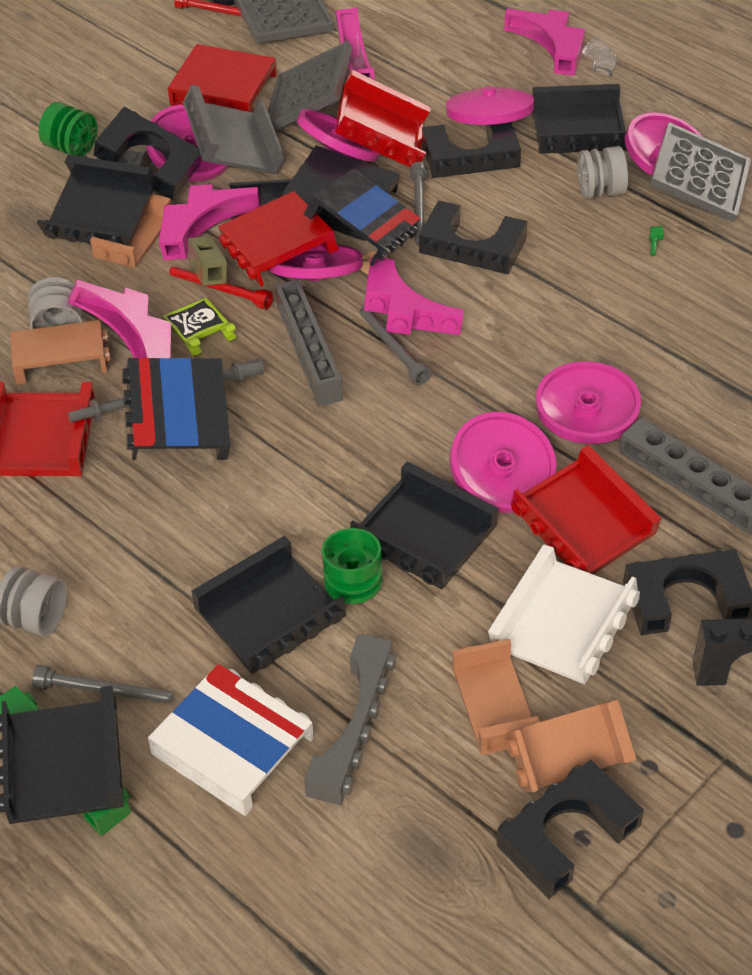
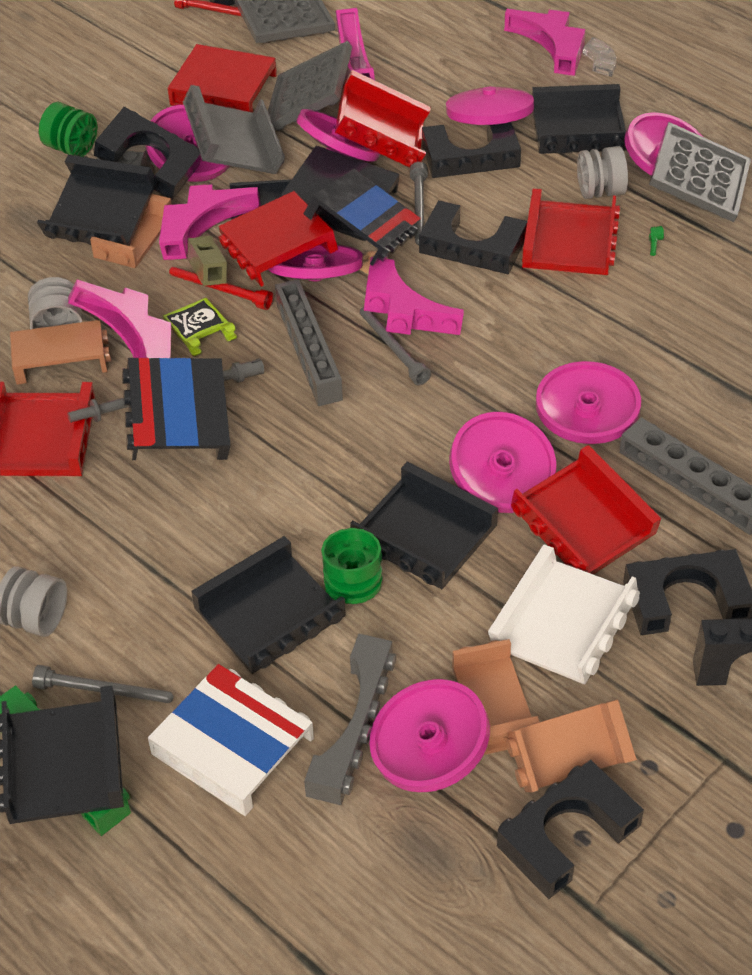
(429, 735): none -> dark pink dish
(570, 236): none -> red panel

